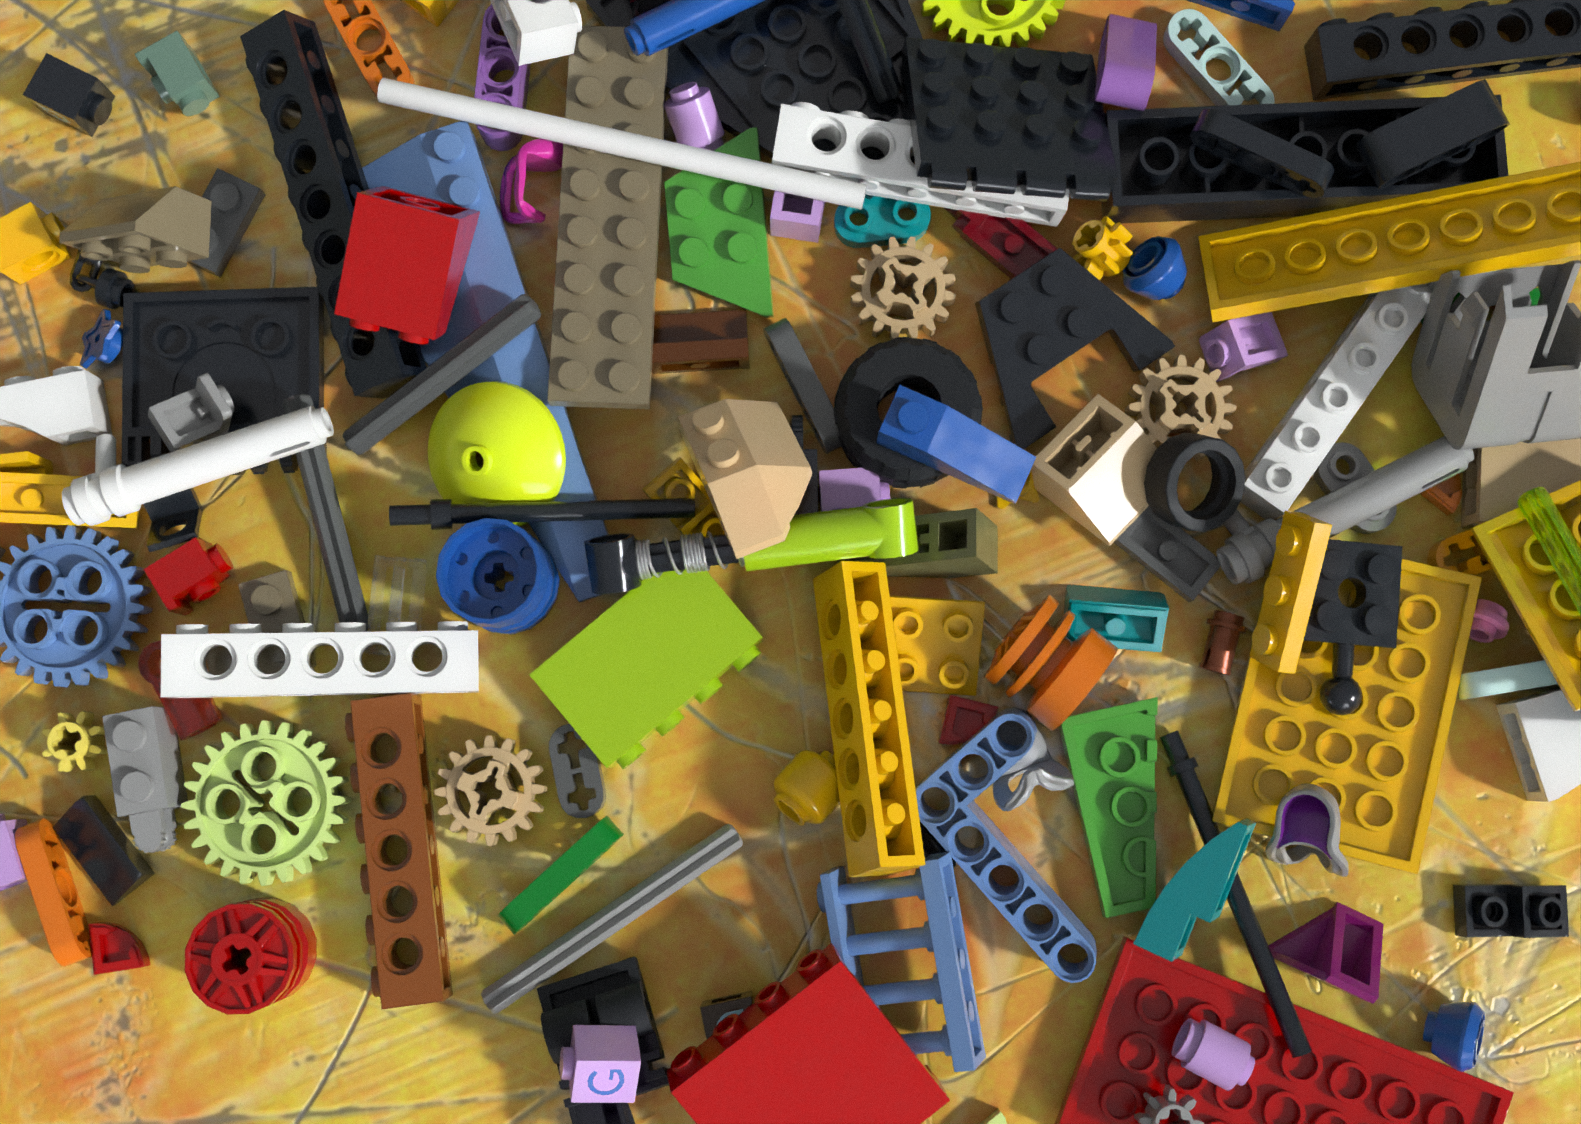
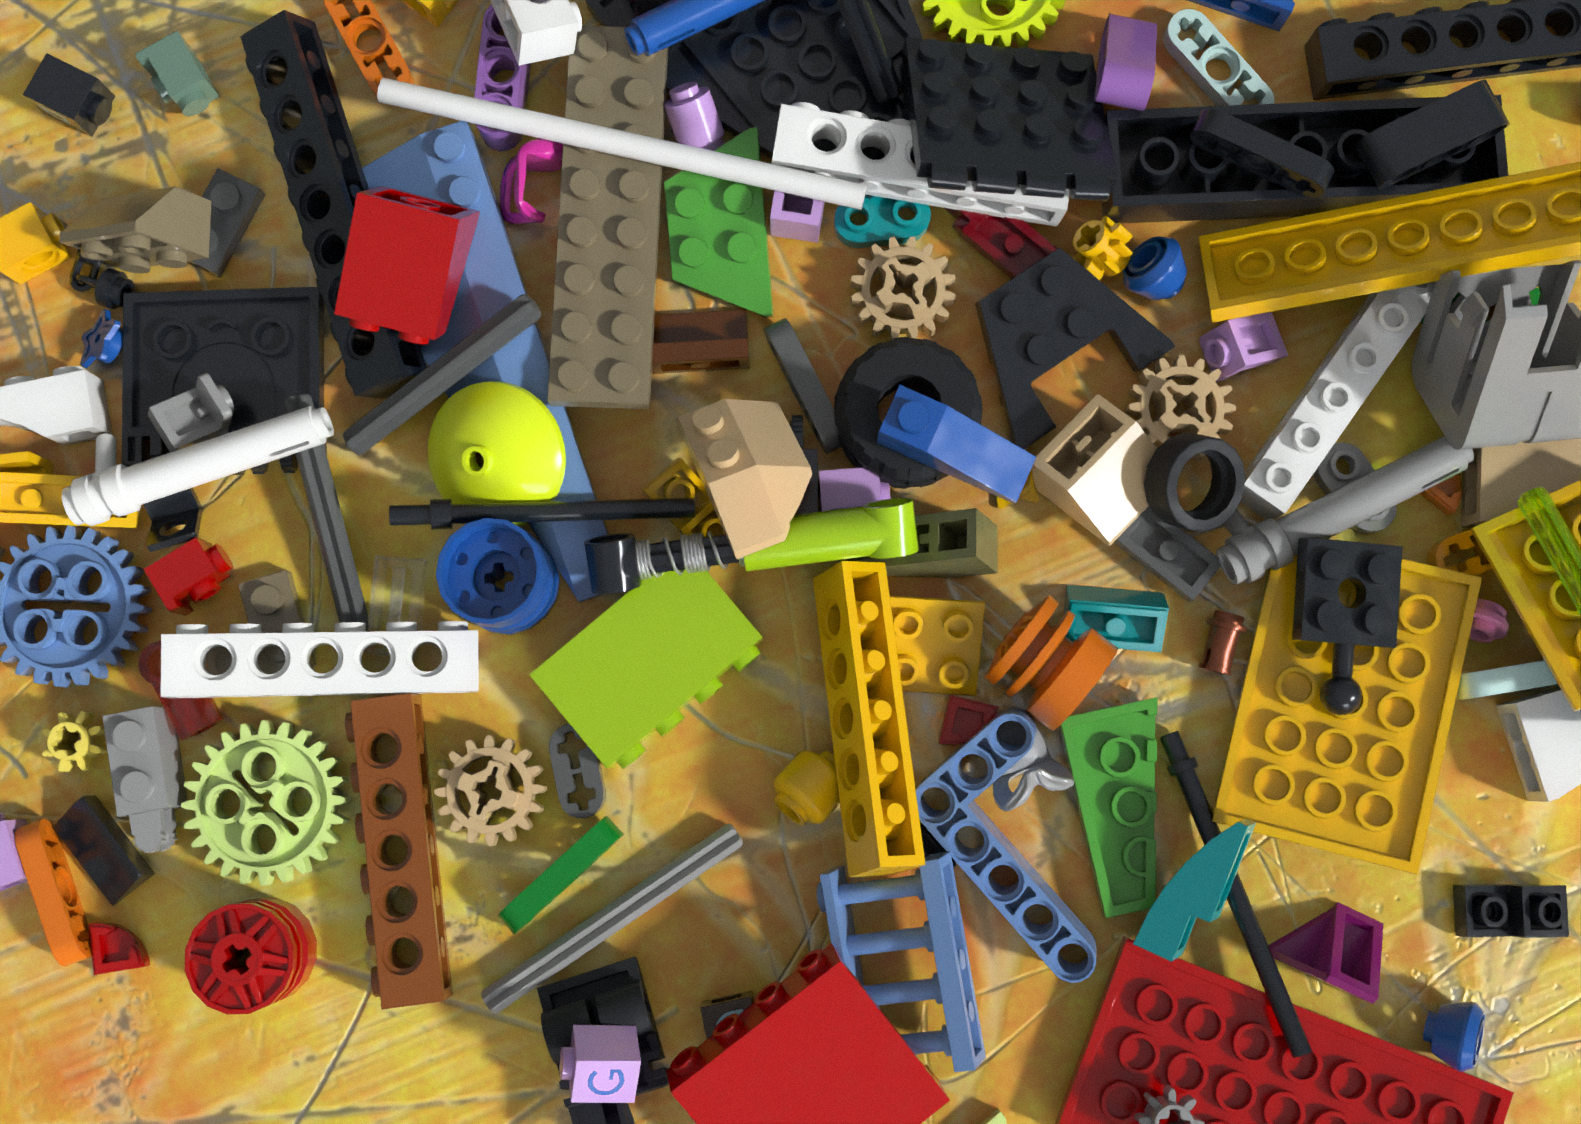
(1213, 1054): lavender brick -> none
(1290, 591): yellow plate -> none
(1312, 819): piece -> none

